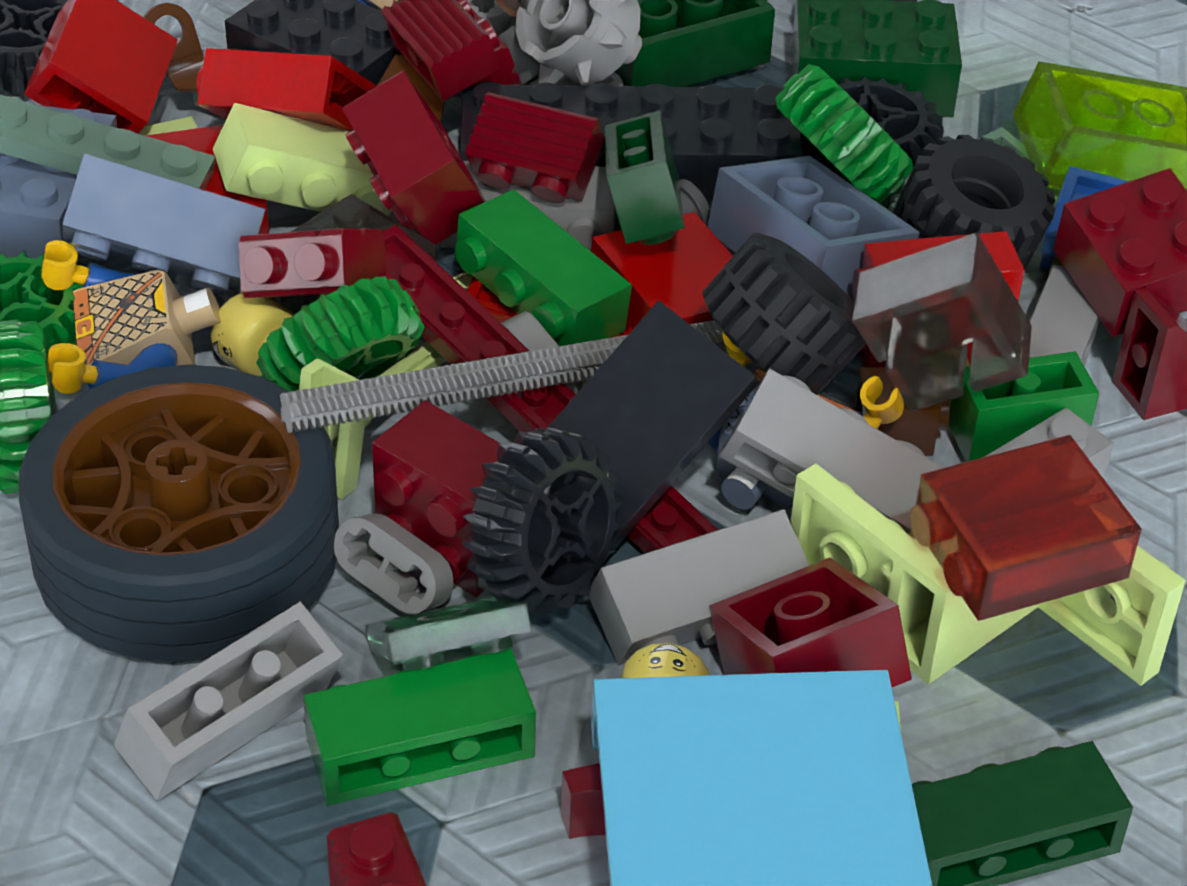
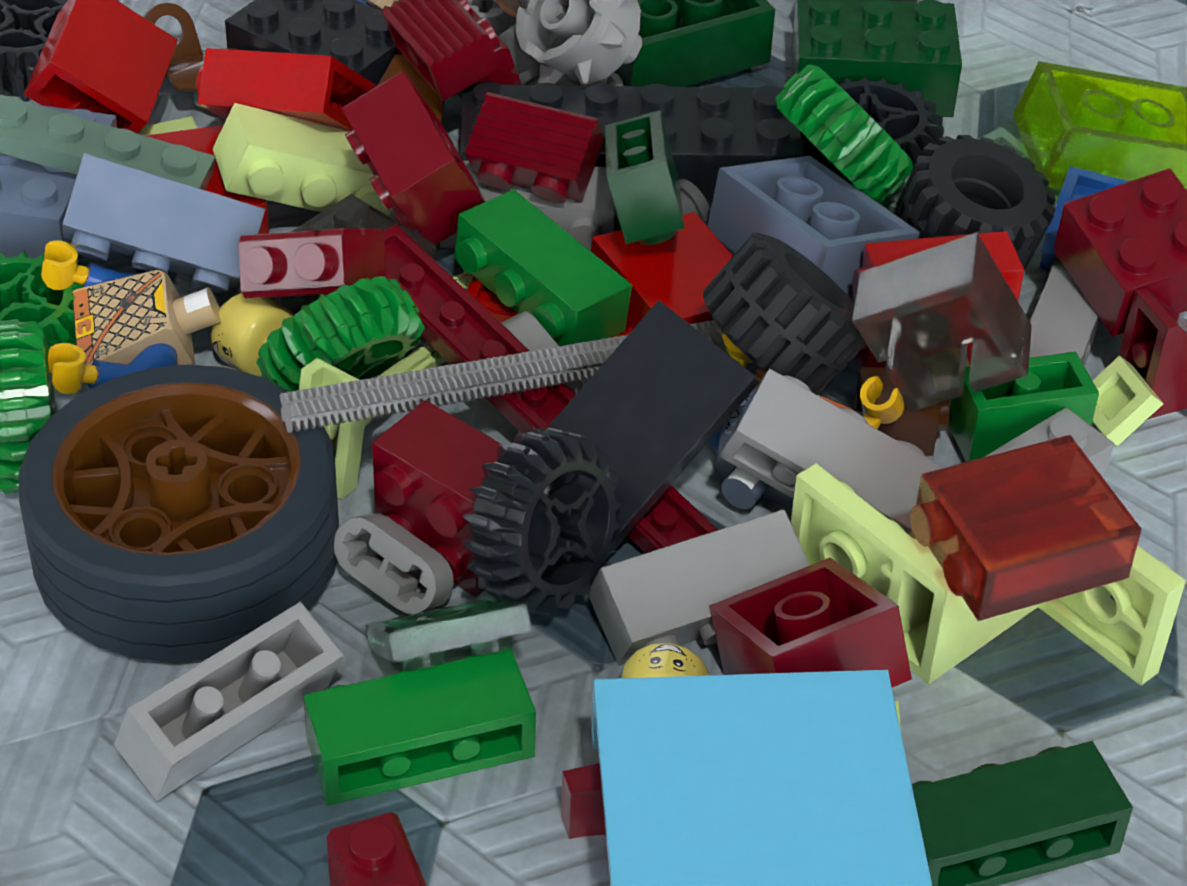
(1122, 400): none -> yellowish green plate

